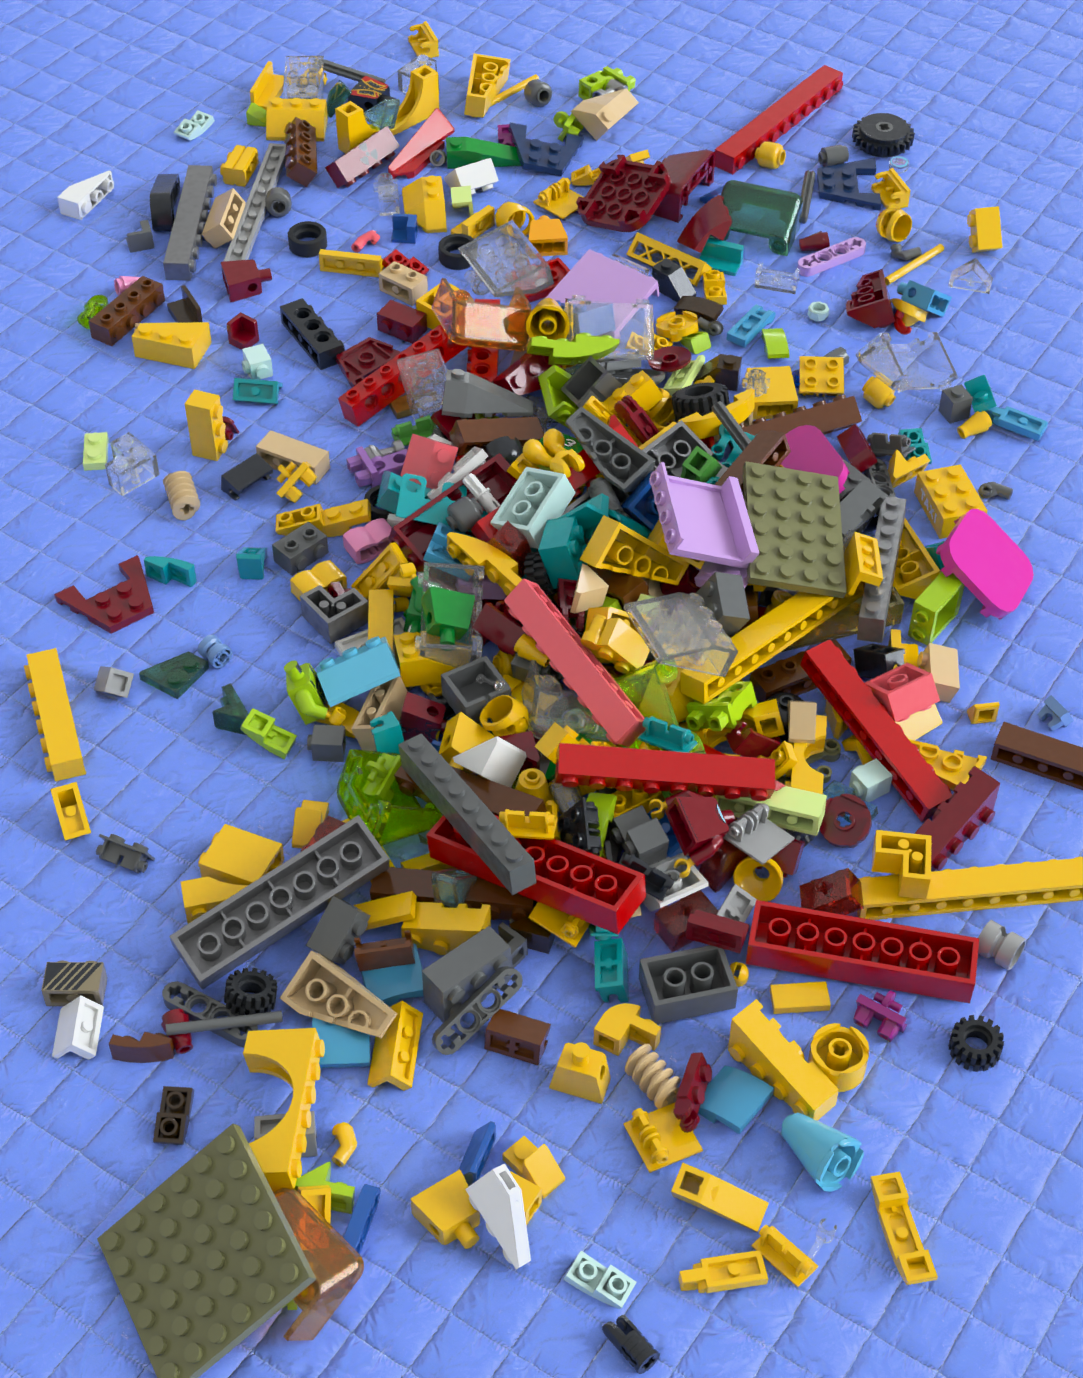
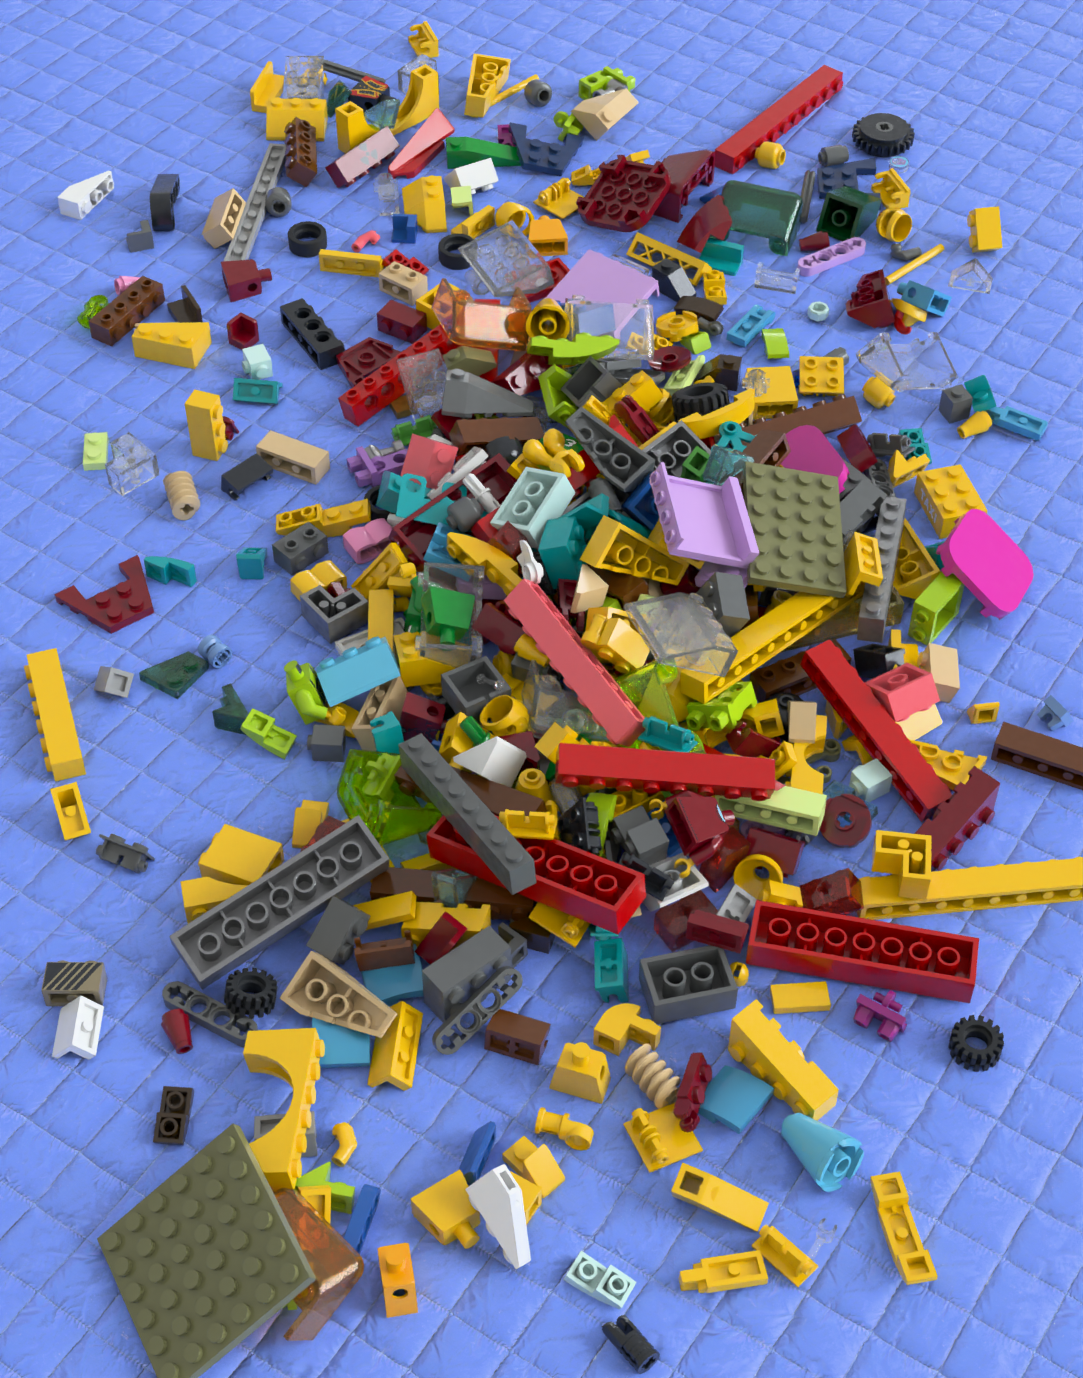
(149, 1049): slope -> none
(189, 223): flat silver brick -> none
(195, 126): light aqua slope -> none
(223, 1023): dark grey bar -> none
(239, 165): yellow brick -> none
(256, 115): lime slope -> none
(289, 489): yellow hips -> none
(397, 1274): none -> light orange torso
(435, 154): light grey hinge -> none
(441, 938): none -> dark red panel
(470, 360): none -> olive slope
(474, 731): none -> green axle
(530, 568): none -> white plate
(574, 1133): none -> yellow connector
(724, 463): none -> clear light blue slope
(731, 425): dark grey axle -> none
(757, 834): light grey hinge -> none
(781, 894): none -> yellow brick
(840, 1055): yellow brick -> none
(847, 213): none -> dark green slope
(994, 489): dark grey arm -> none
(1000, 945): light grey wheel -> none

